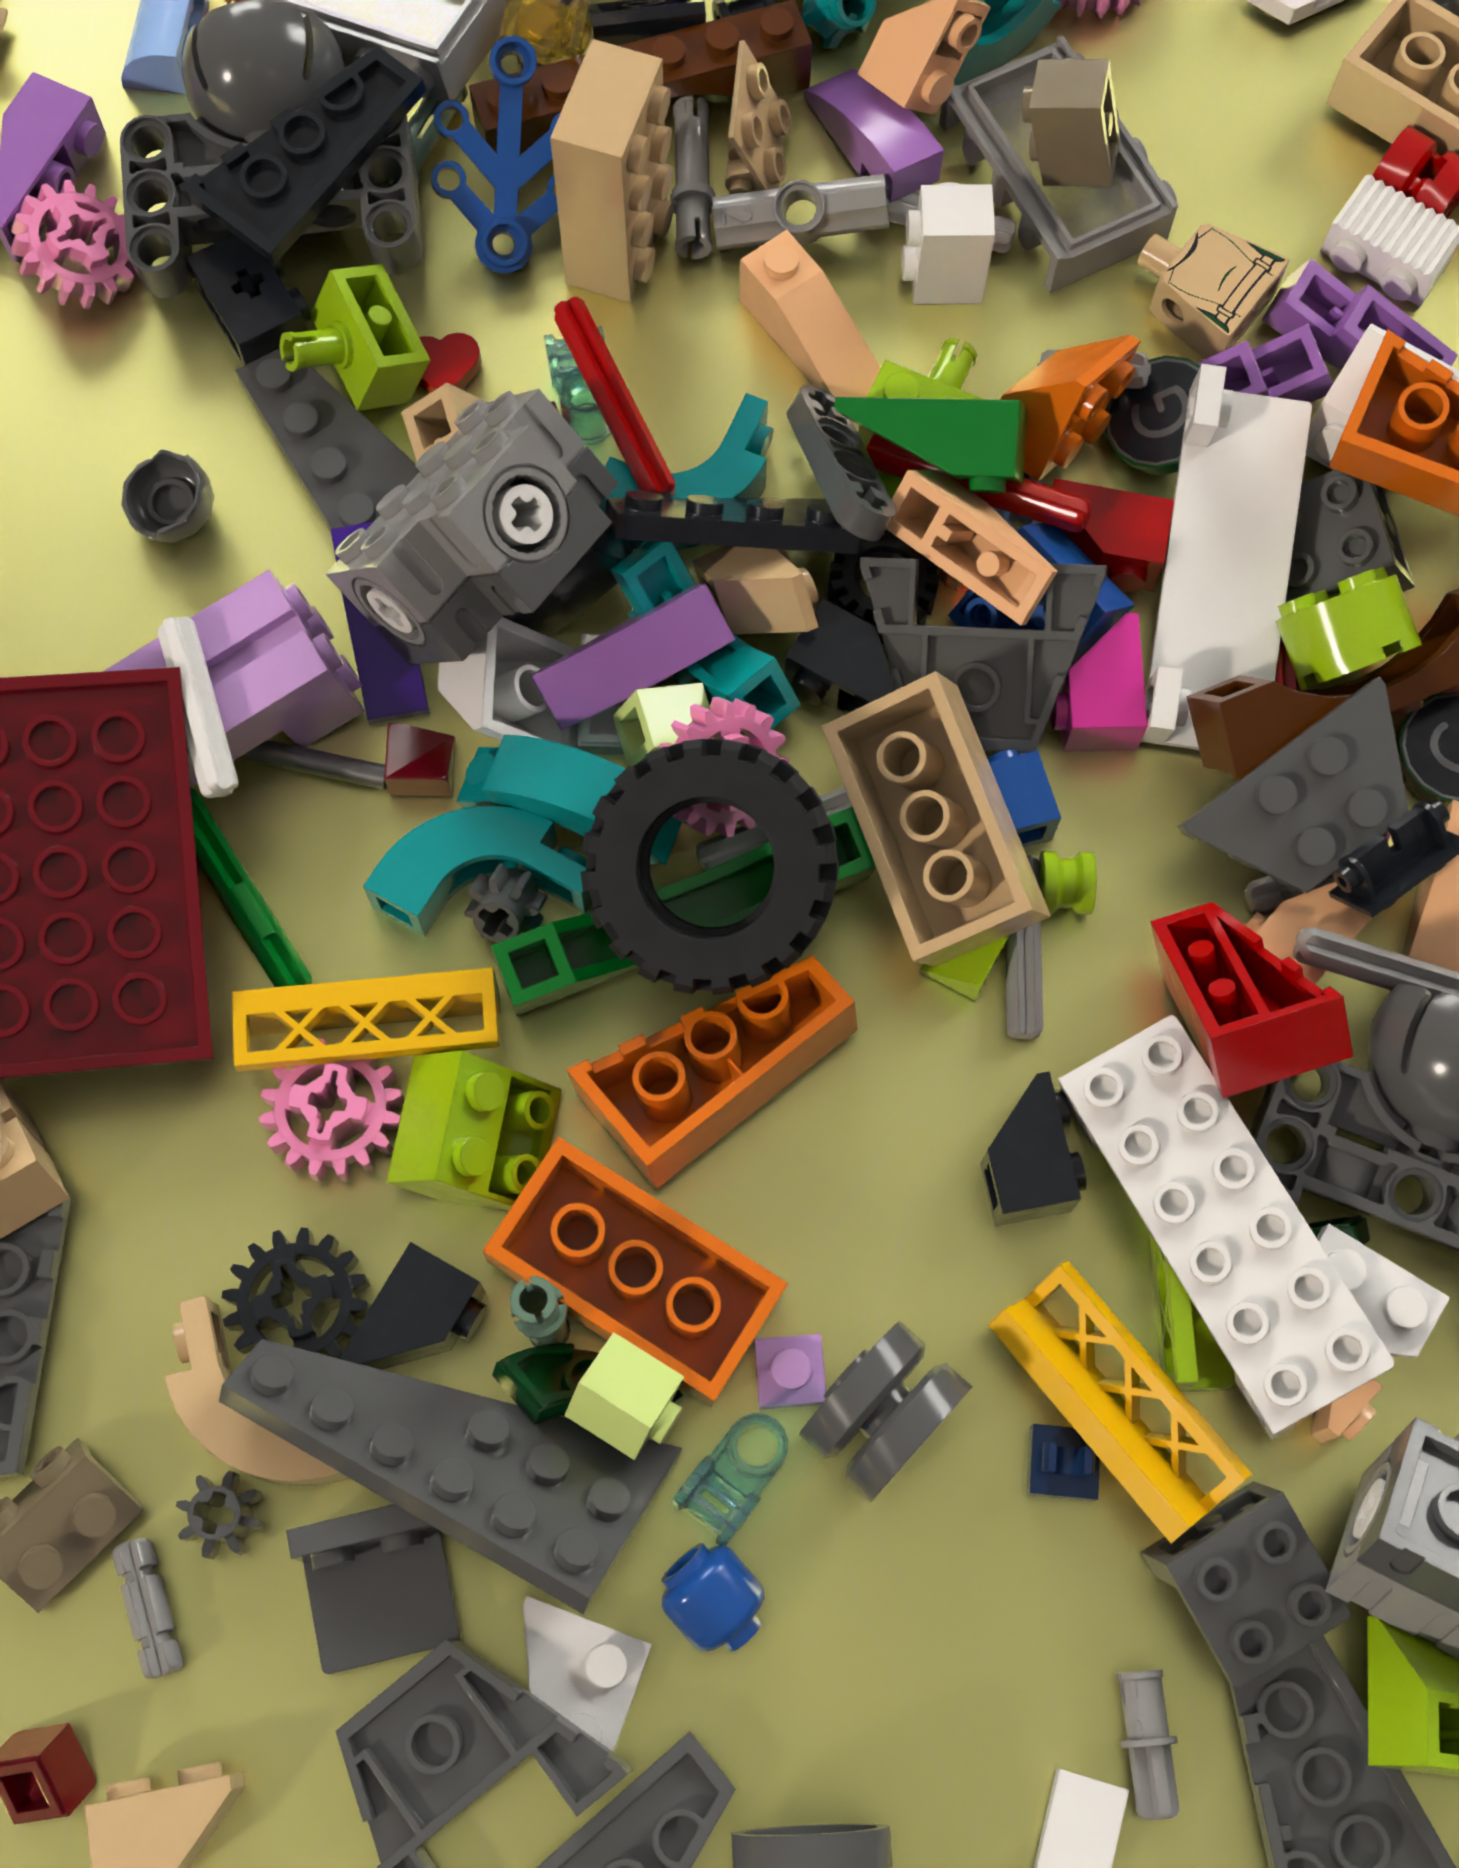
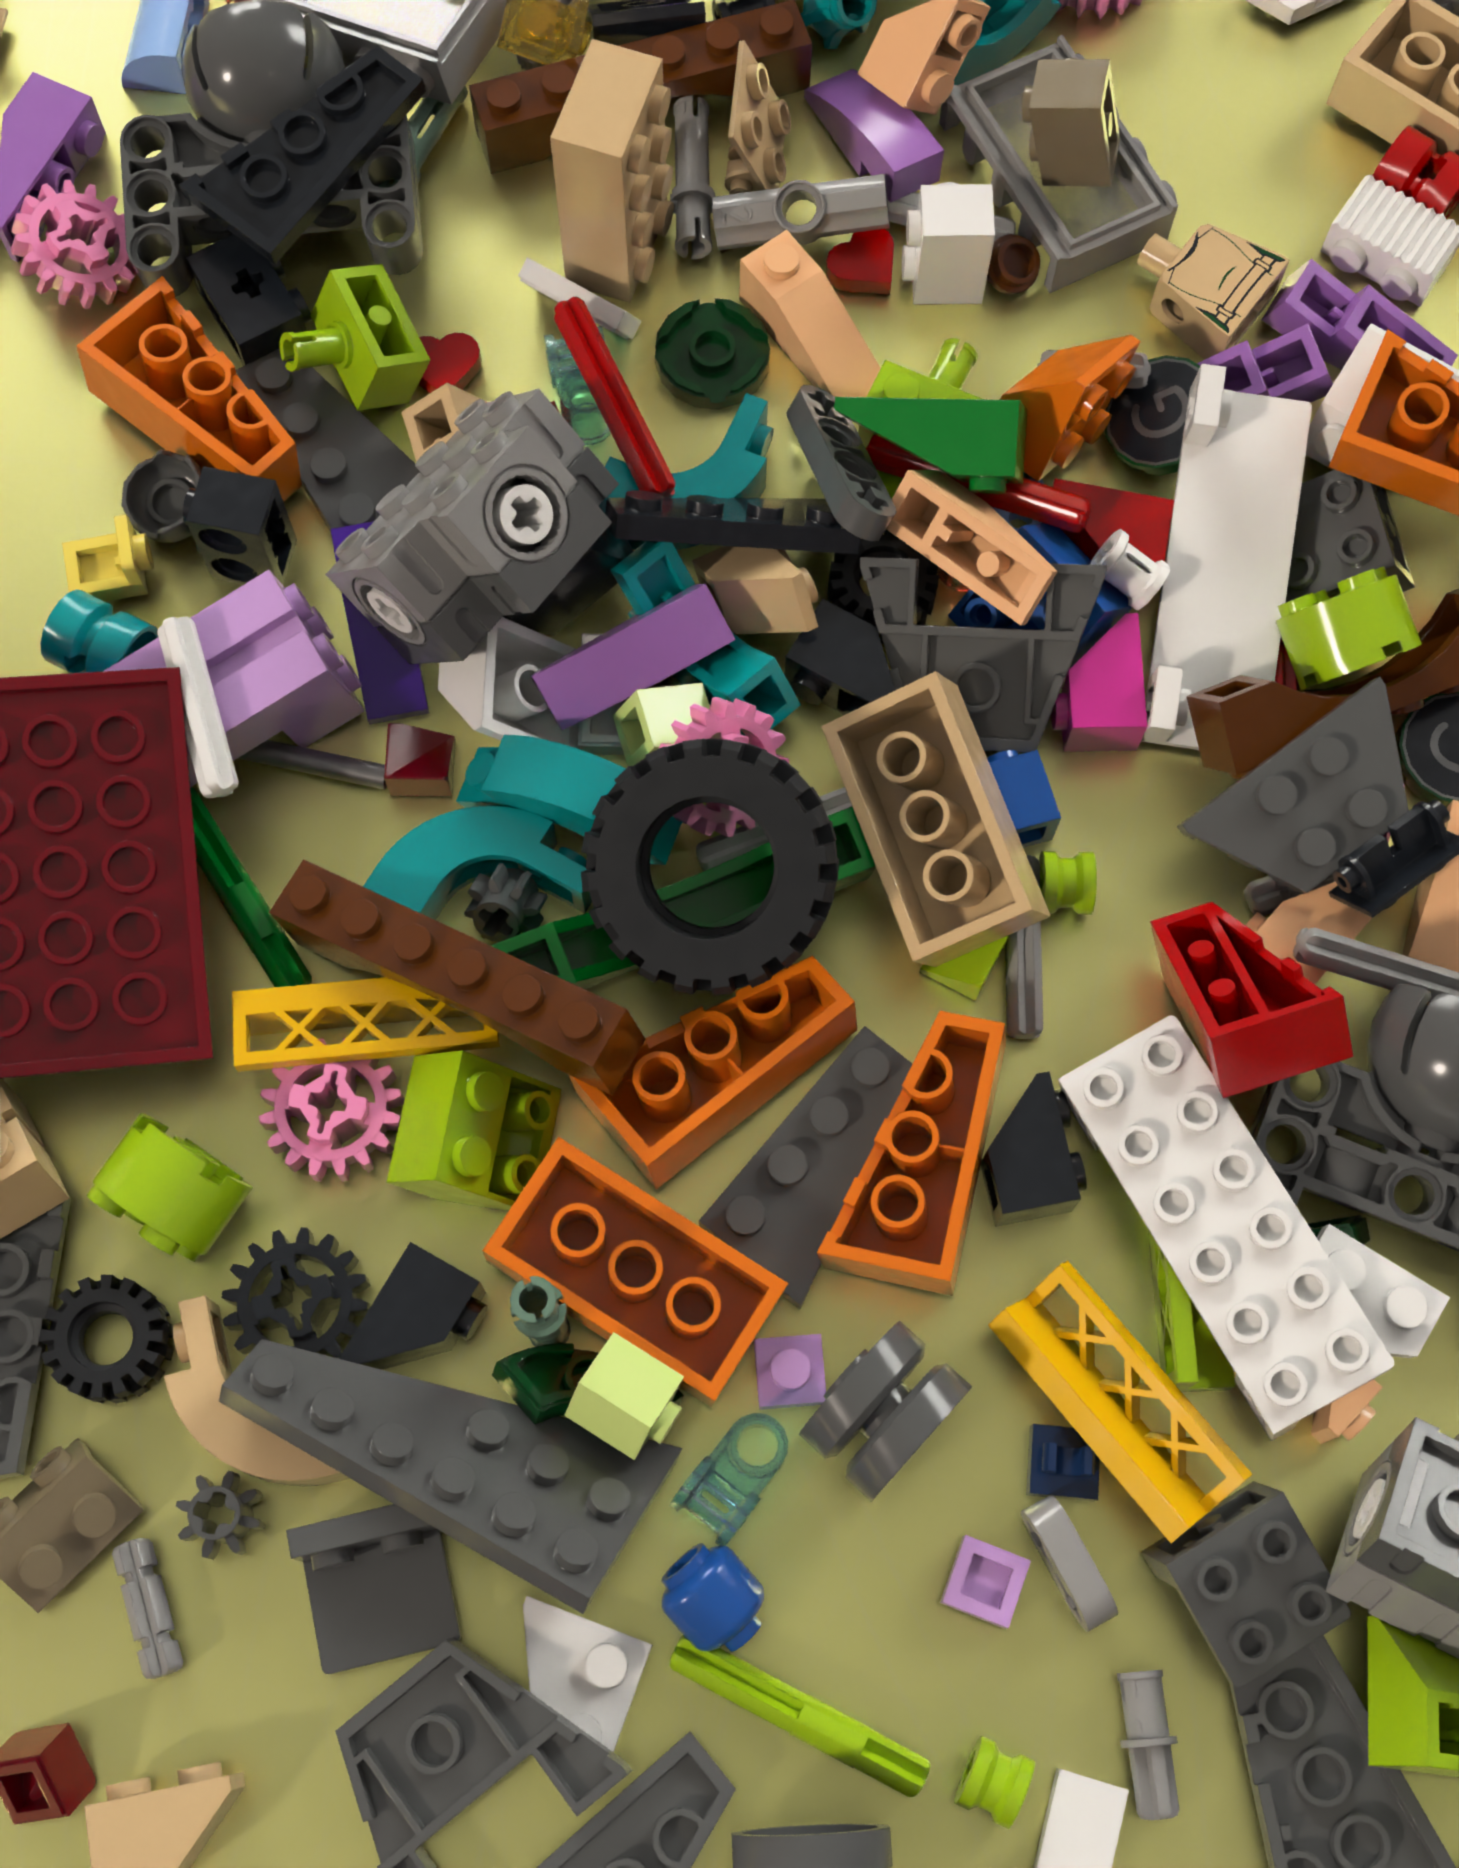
(79, 1311): none -> black tyre
(87, 637): none -> teal wheel
(109, 564): none -> light yellow bracket
(169, 1188): none -> lime brick
(182, 392): none -> orange wedge
(239, 525): none -> black brick
(503, 169): blue plant -> none
(526, 1004): none -> reddish brown arch
(562, 289): none -> white tile
(712, 353): none -> dark green tile
(802, 1173): none -> dark grey wing
(803, 1717): none -> lime axle
(862, 263): none -> red tile
(918, 1186): none -> orange wedge
(985, 1581): none -> lavender plate
(994, 1782): none -> lime wheel
(1013, 264): none -> reddish brown plate
(1069, 1563): none -> light grey beam
(1131, 569): none -> white bush

